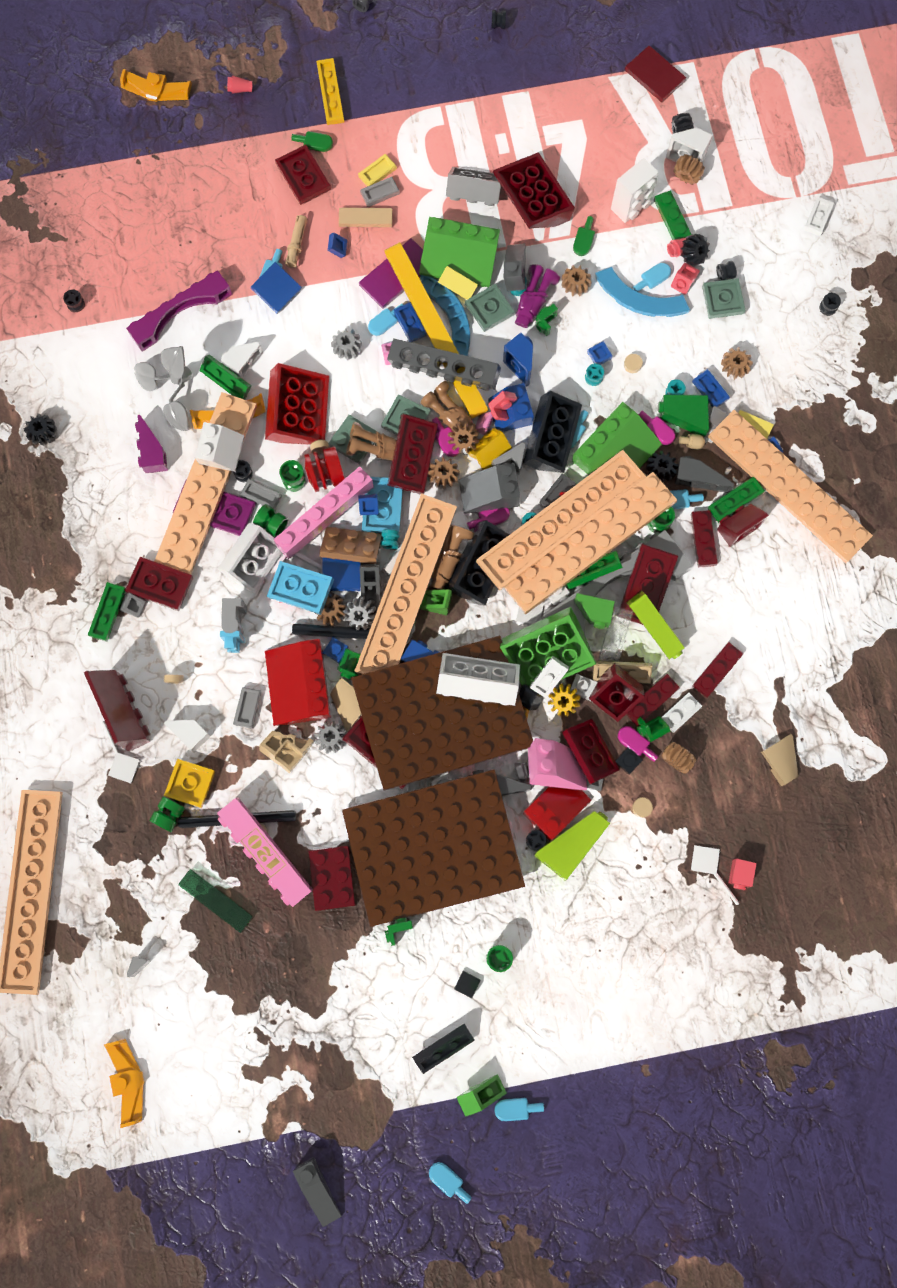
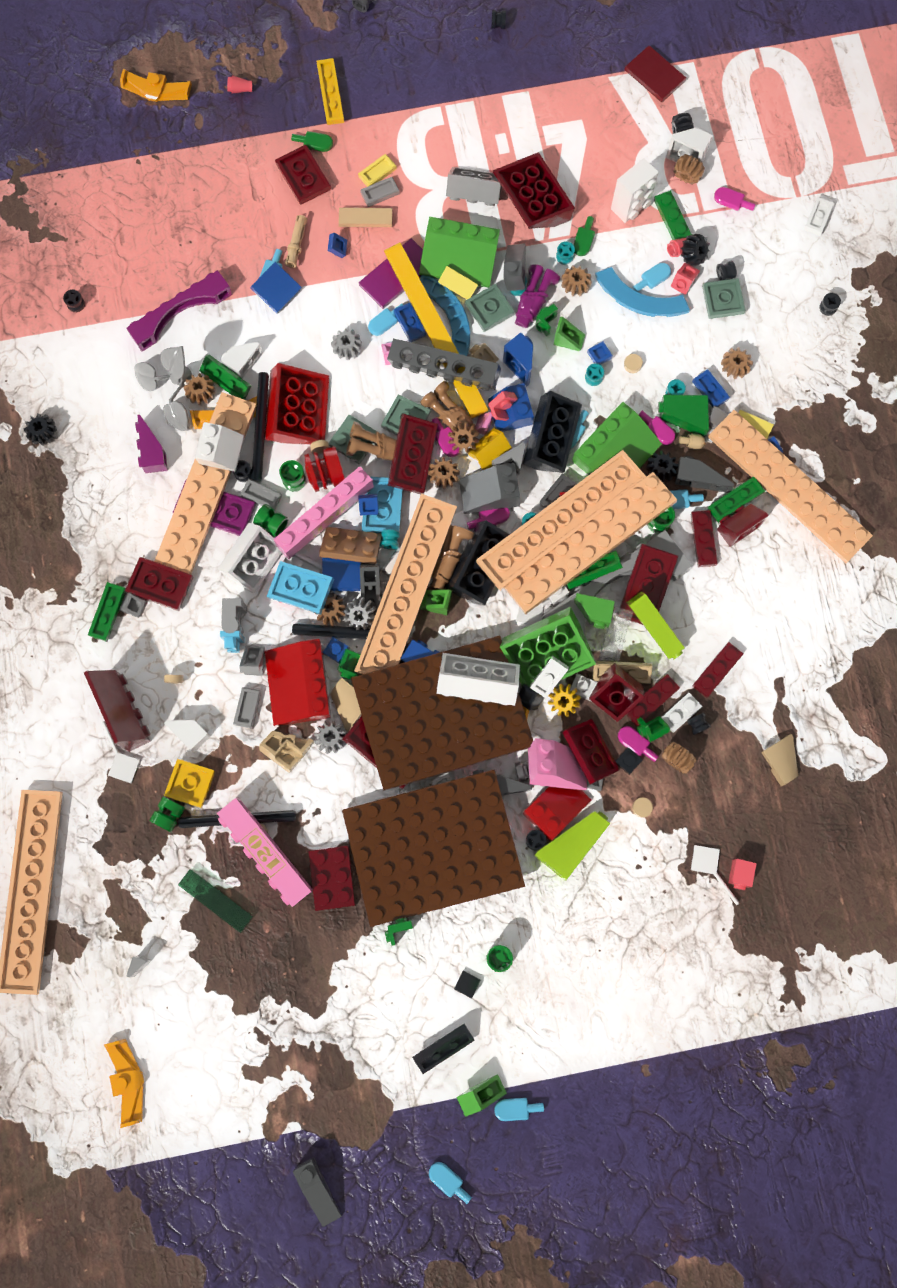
(199, 389): none -> medium nougat gear
(252, 660): none -> light grey slope
(260, 426): none -> black axle
(483, 352): none -> tan bracket
(565, 248): none -> teal wheel
(568, 335): none -> bright green slope
(699, 723): none -> black wheel
(732, 199): none -> dark pink piece

